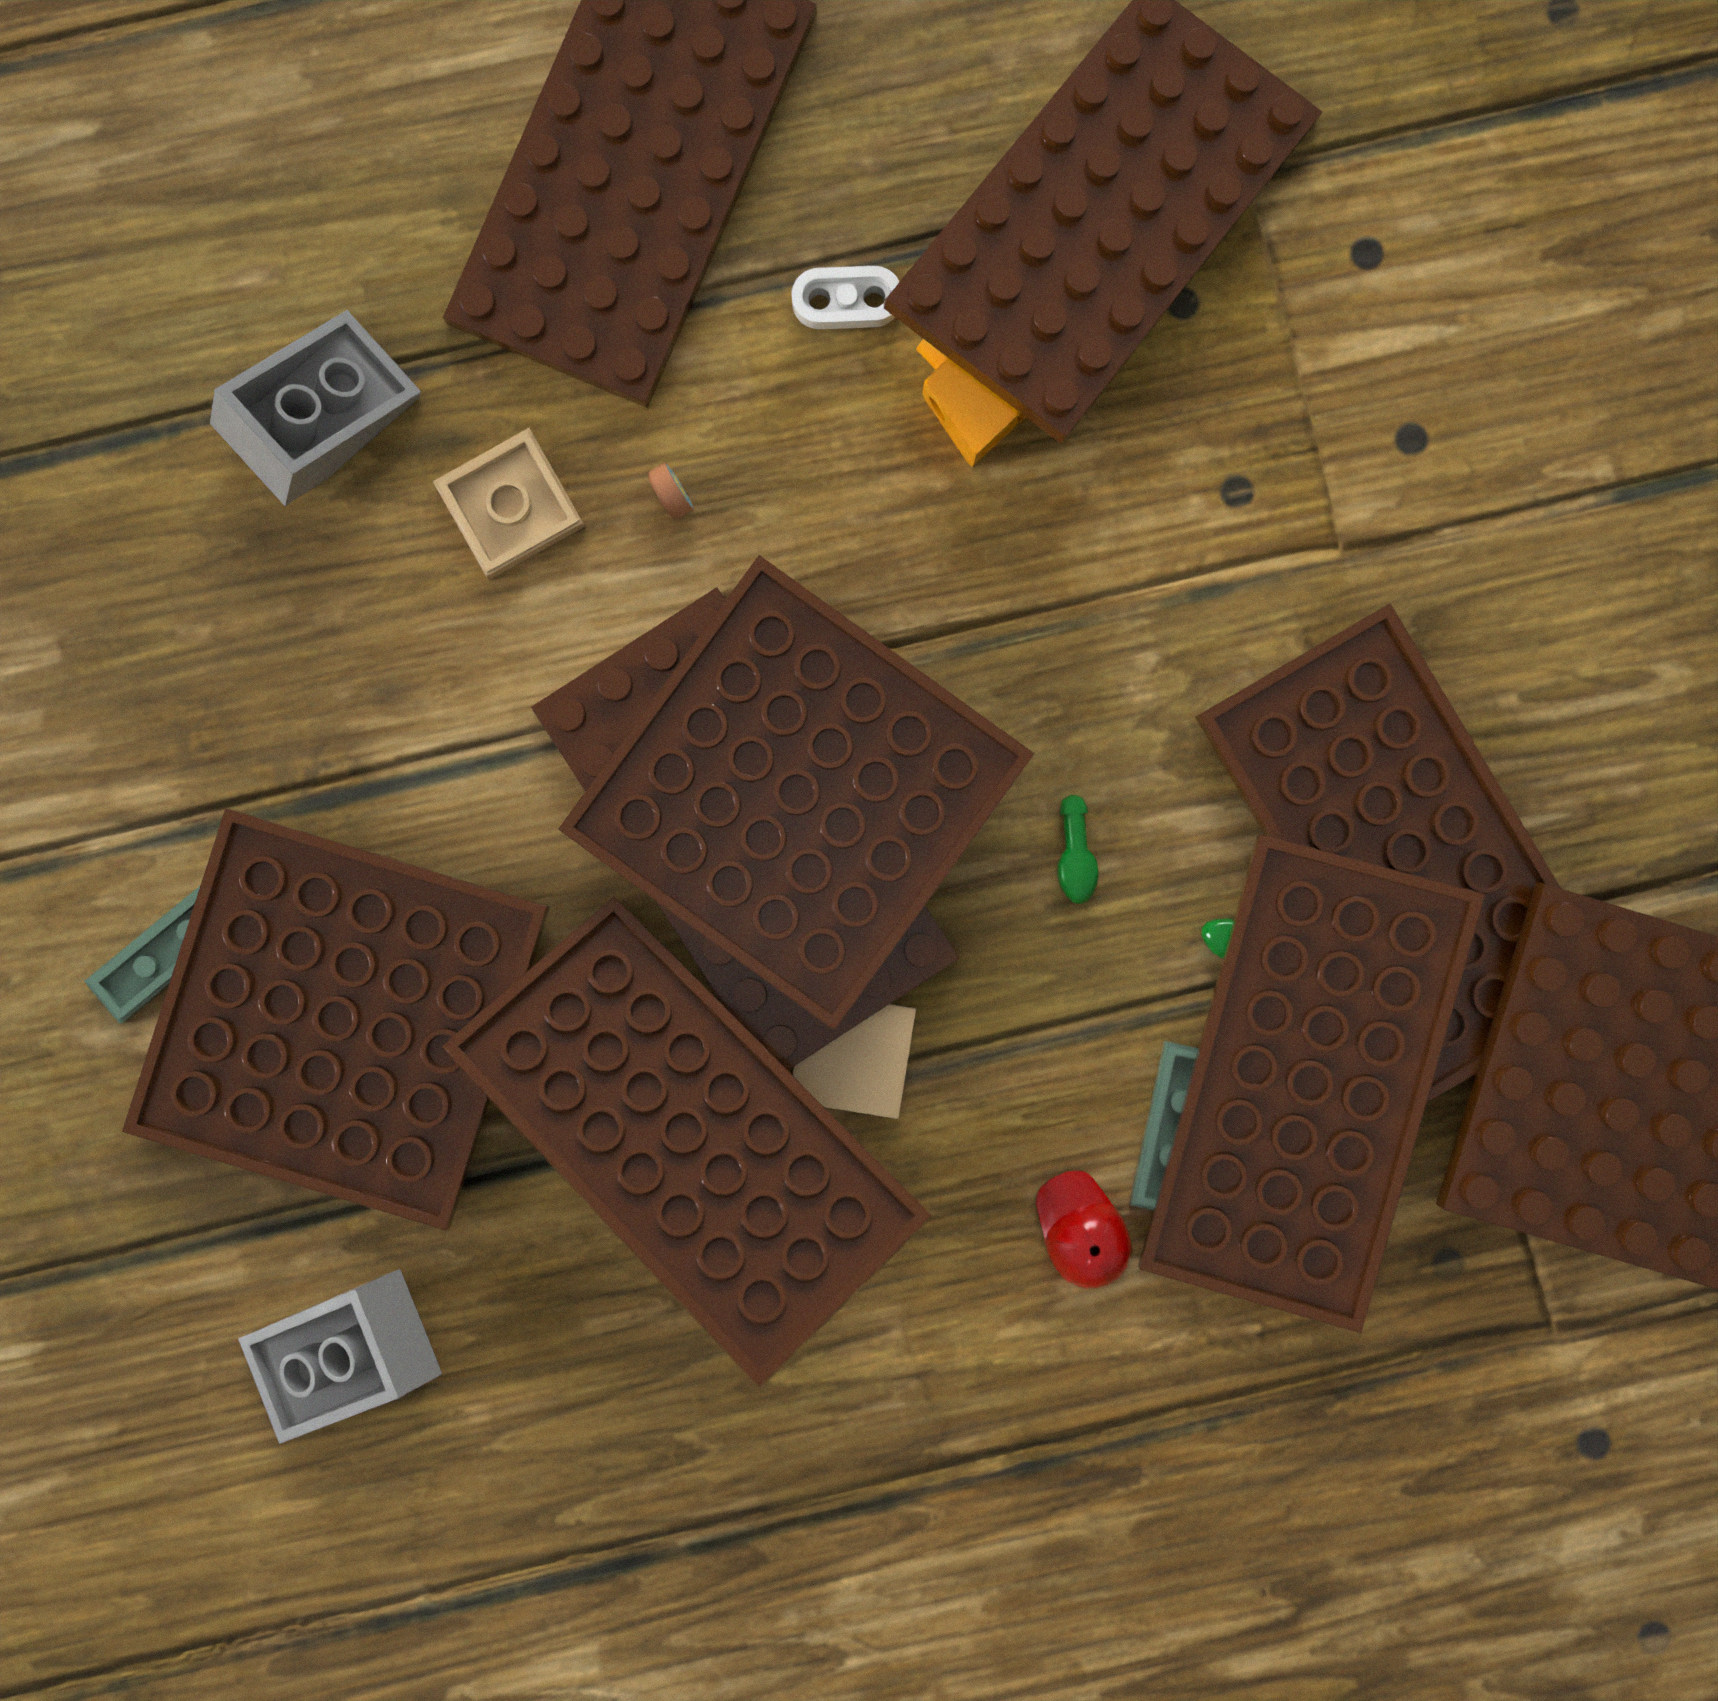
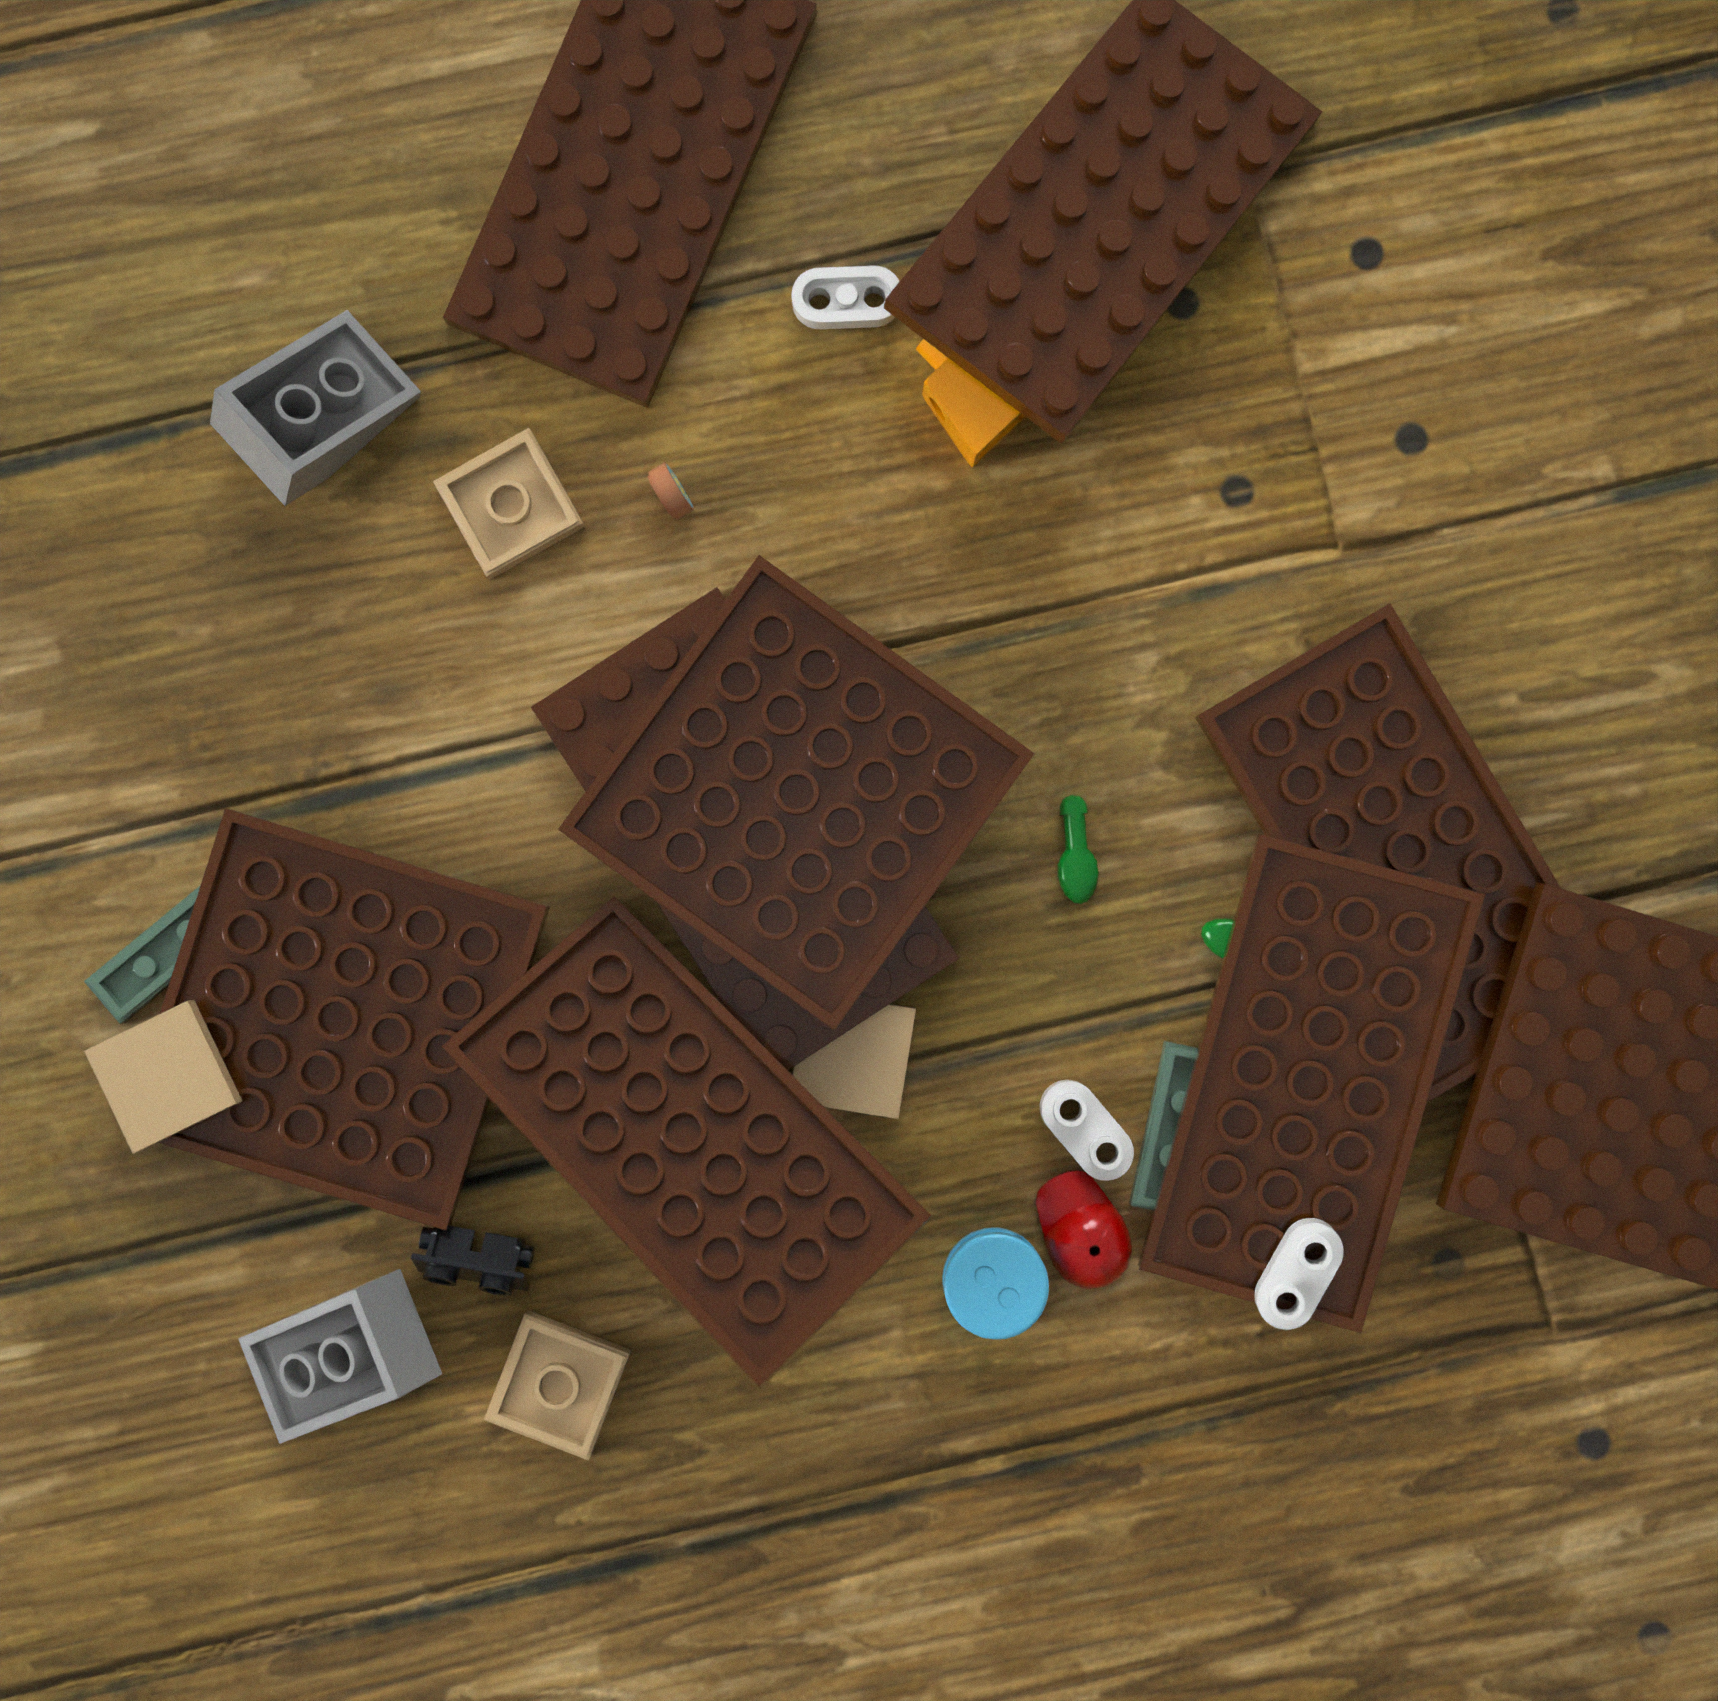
(163, 1076): none -> tan tile
(451, 1258): none -> black hinge
(557, 1385): none -> tan tile
(995, 1283): none -> medium azure head
(1087, 1130): none -> white plate
(1293, 1273): none -> white plate

